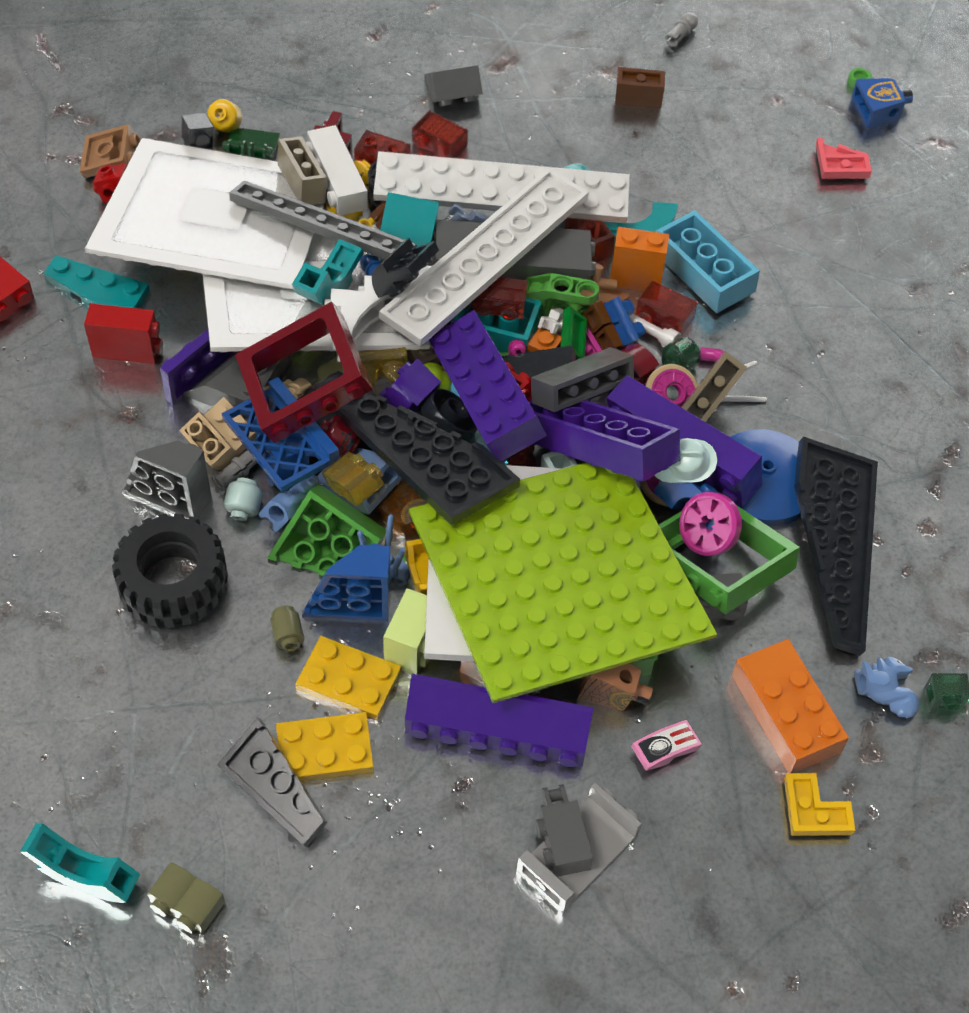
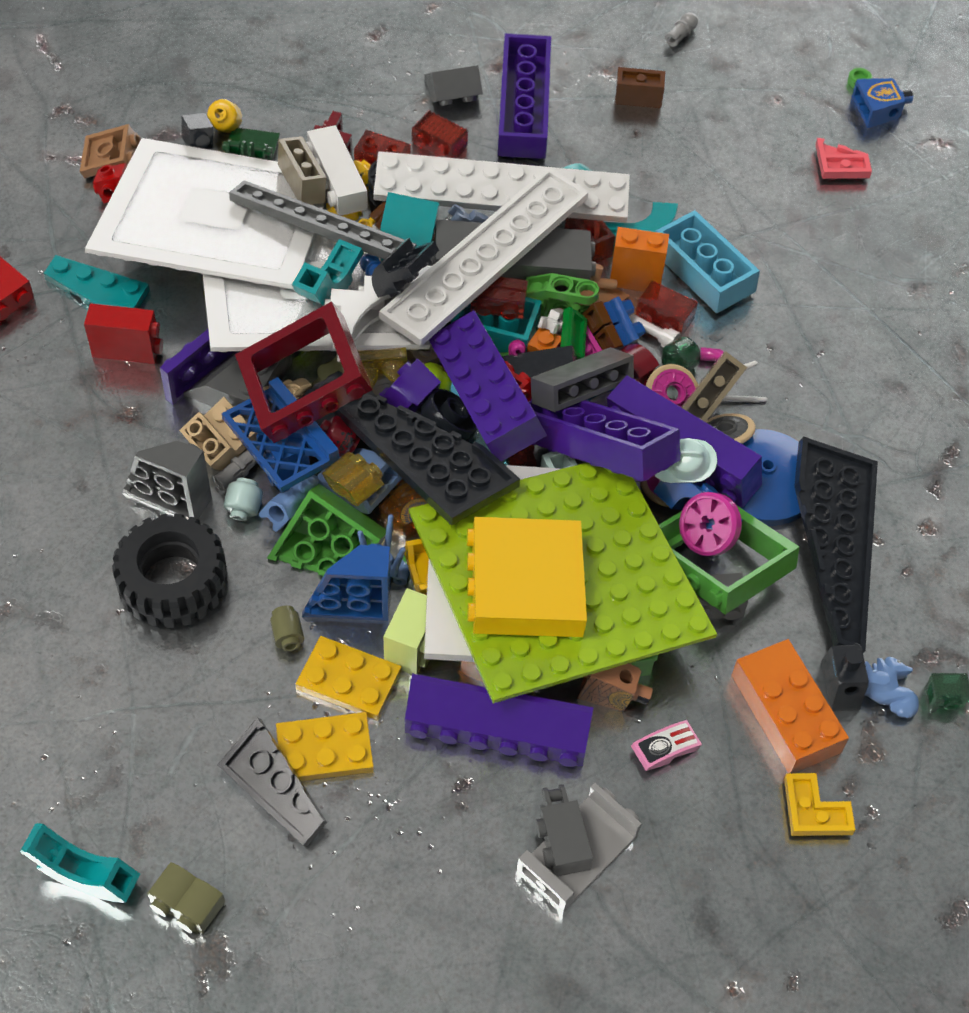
(524, 96): none -> dark purple brick
(526, 577): none -> yellow brick
(734, 425): none -> dark grey wheel
(843, 669): none -> black torso

